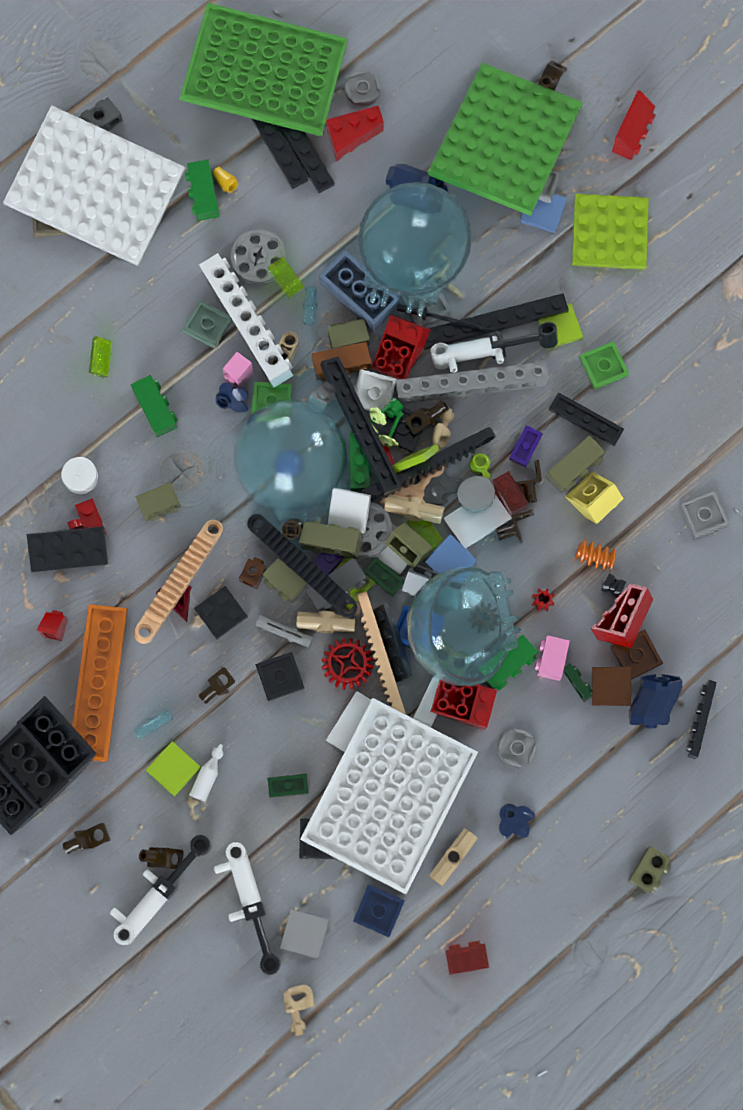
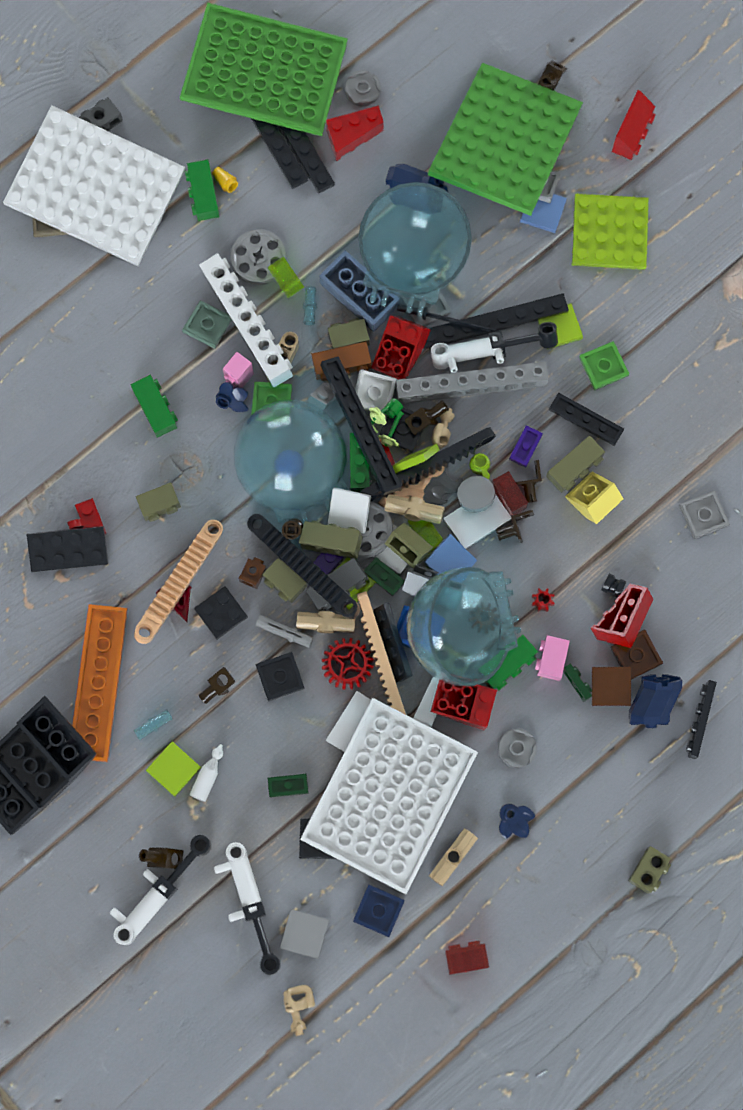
(53, 625): red slope -> none
(79, 475): white head -> none
(85, 839): dark brown bracket -> none
(100, 357): clear neon green plate -> none
(595, 555): orange piece -> none

